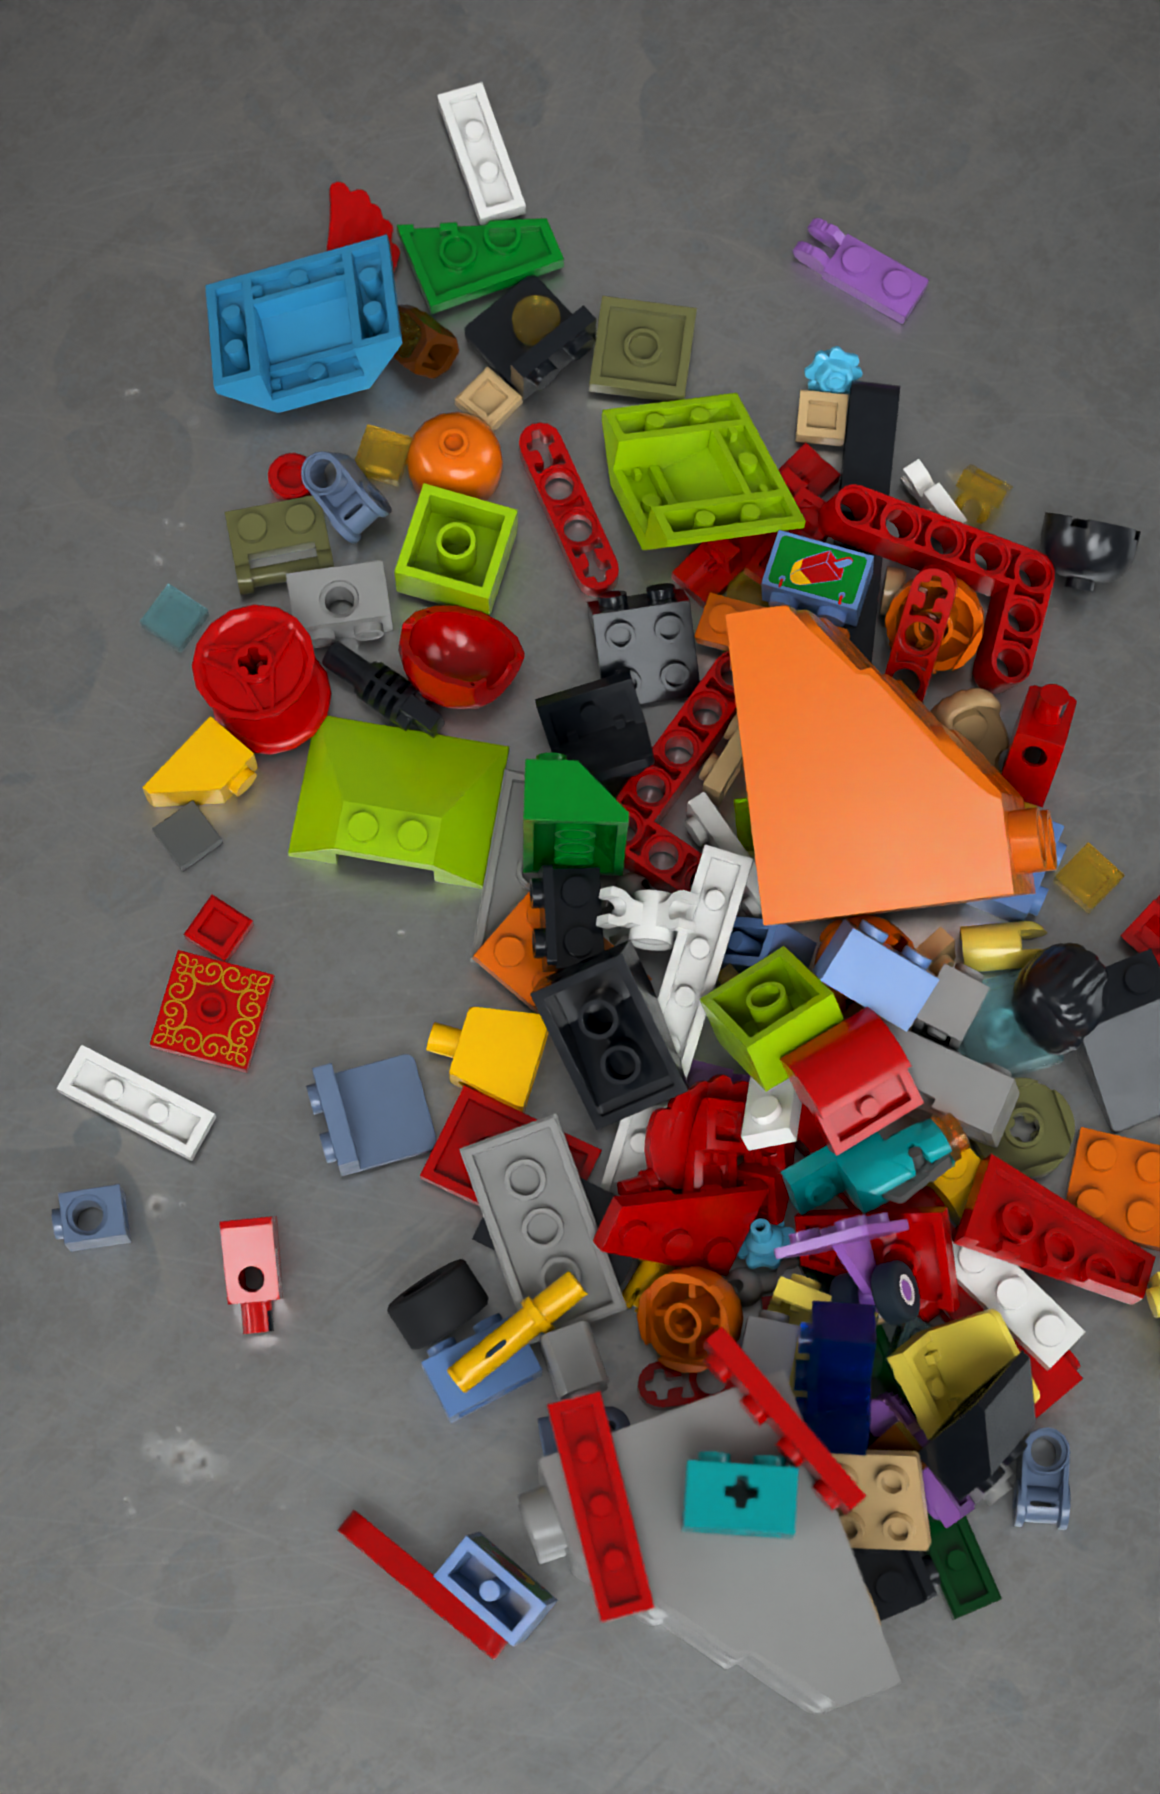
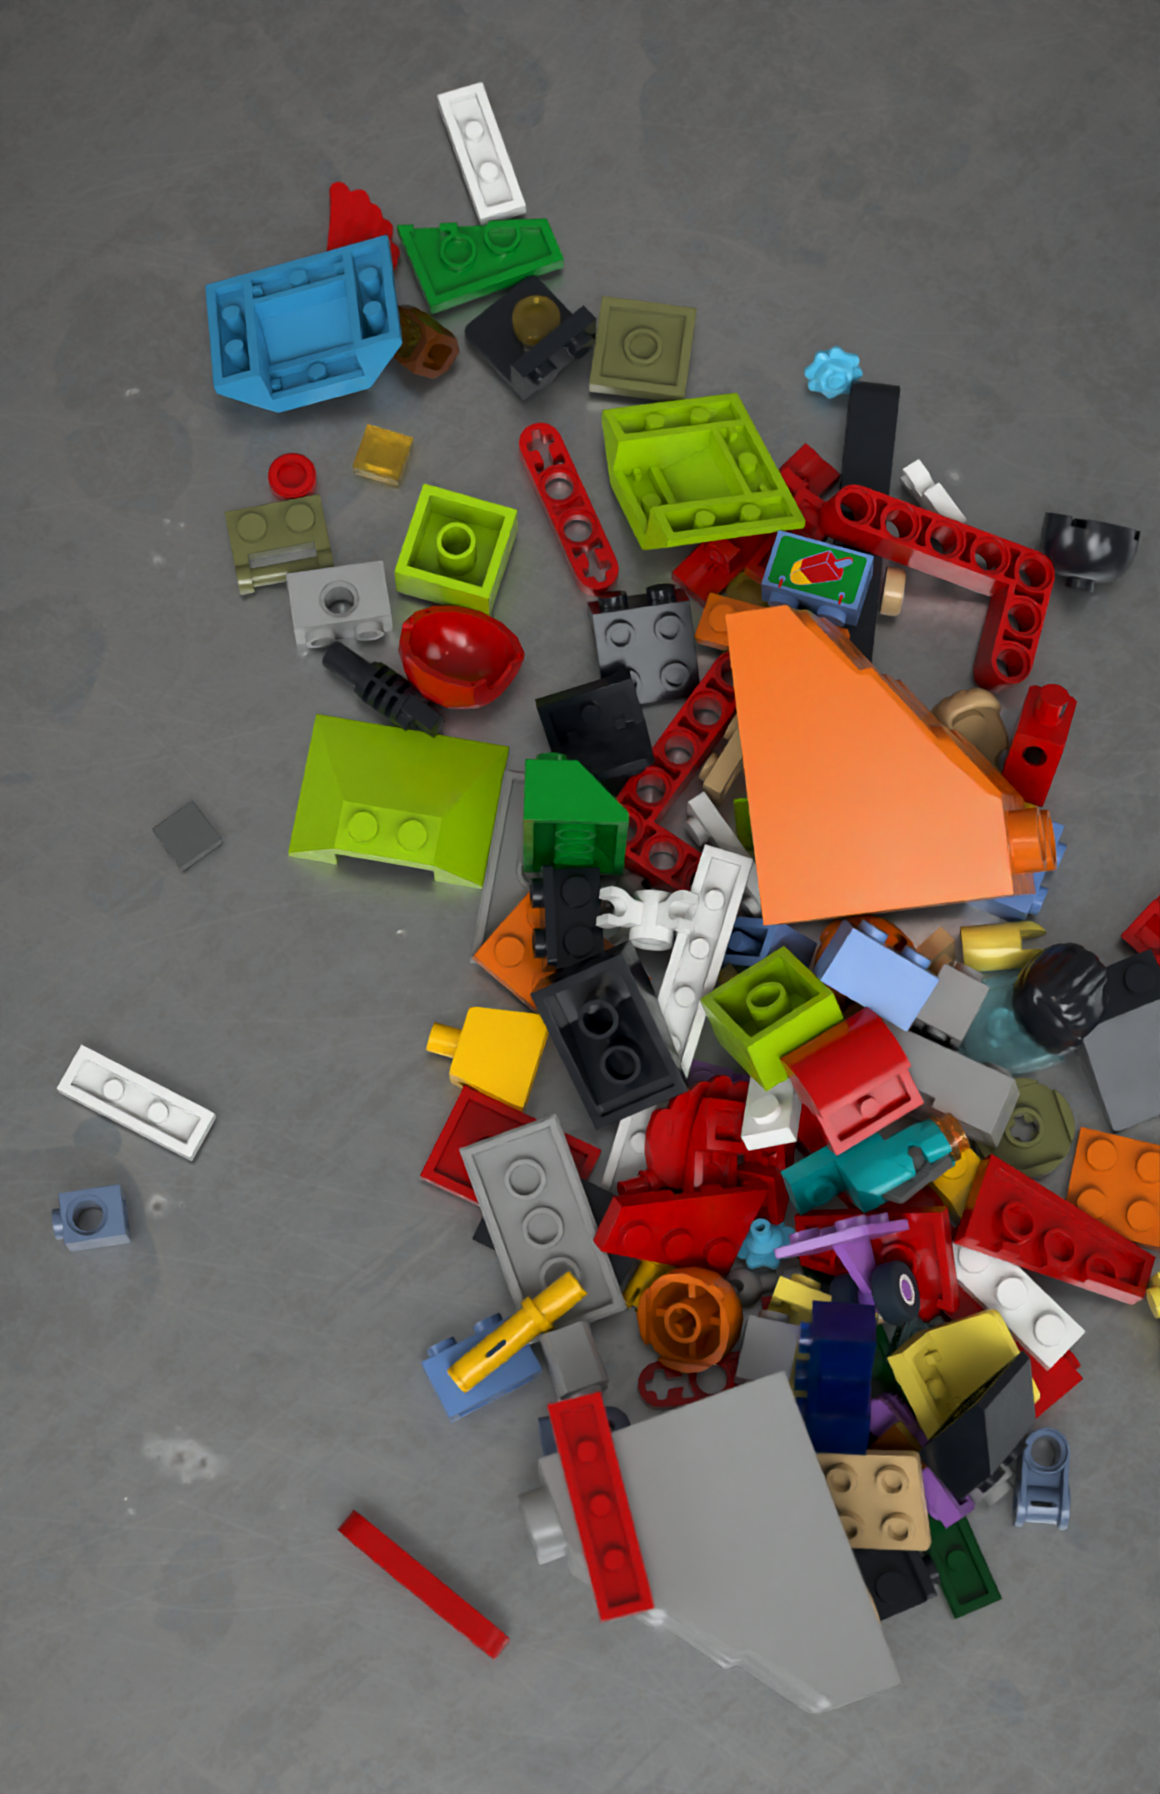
(174, 618): clear light blue tile -> none
(204, 770): yellow slope -> none
(212, 1011): red plate -> none
(218, 929): red tile -> none
(257, 1245): torso -> none
(262, 678): red piece -> none
(351, 500): sand blue piece -> none
(372, 1113): sand blue bracket -> none
(438, 1304): black tyre -> none
(456, 455): orange cylinder -> none
(489, 399): tan tile -> none
(495, 1588): medium blue brick -> none
(711, 1512): teal brick -> none
(796, 1440): red plate -> none
(821, 418): tan plate -> none
(862, 271): medium lavender hinge -> none
(923, 659): red beam -> none
(962, 631): orange cylinder -> none
(984, 488): clear yellow tile -> none
(1088, 878): clear yellow tile -> none

